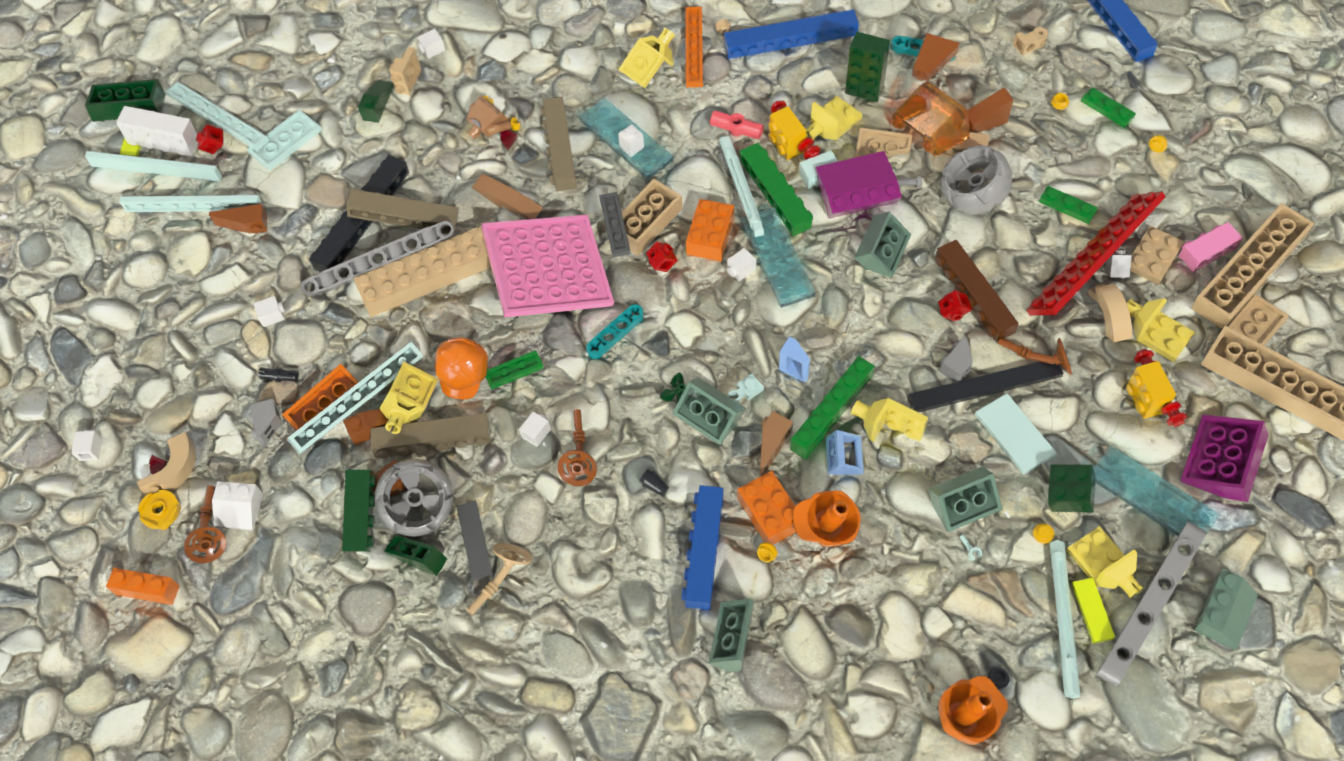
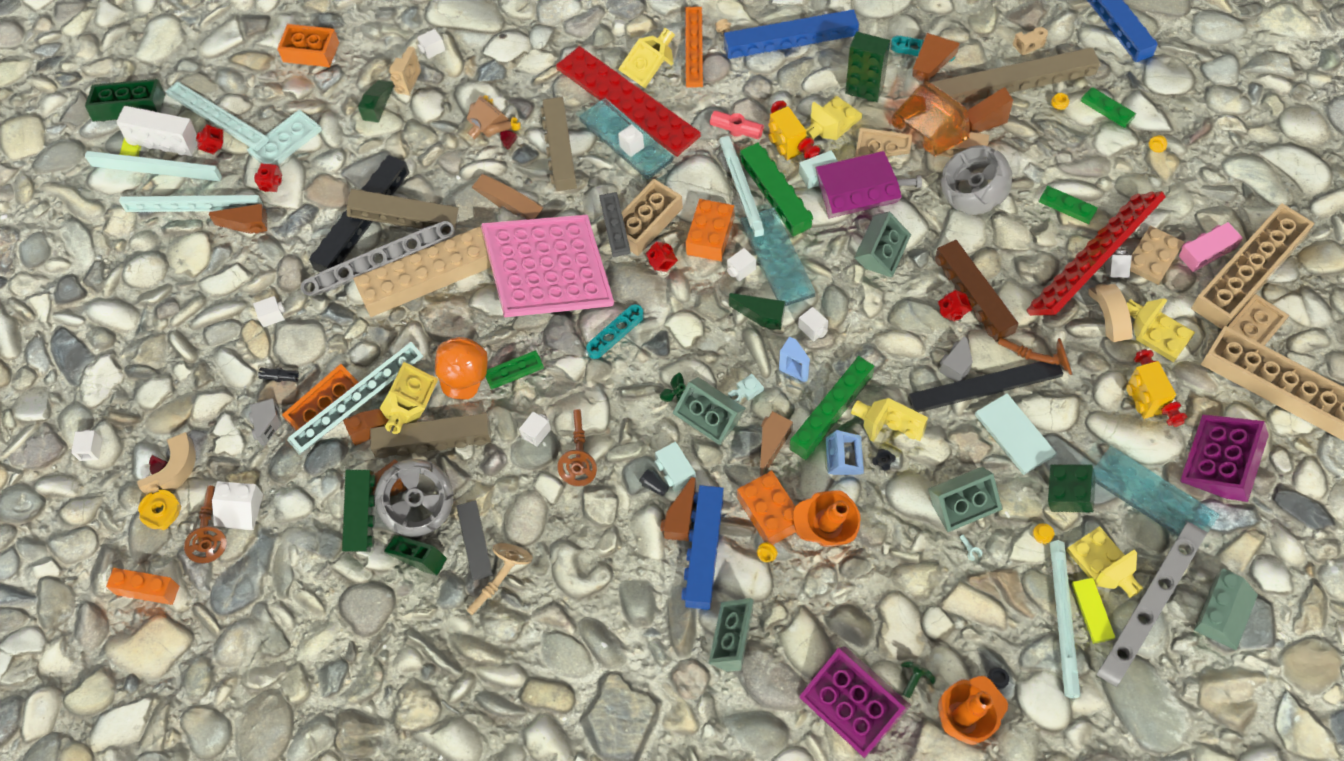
(268, 177): none -> red brick
(308, 45): none -> orange brick
(638, 106): none -> red plate
(674, 466): none -> light aqua brick
(678, 517): none -> dark orange slope
(763, 311): none -> dark green slope
(813, 324): none -> white brick
(854, 701): none -> magenta slope
(884, 454): none -> black plate
(918, 671): none -> dark green plant
(1021, 75): none -> dark tan brick

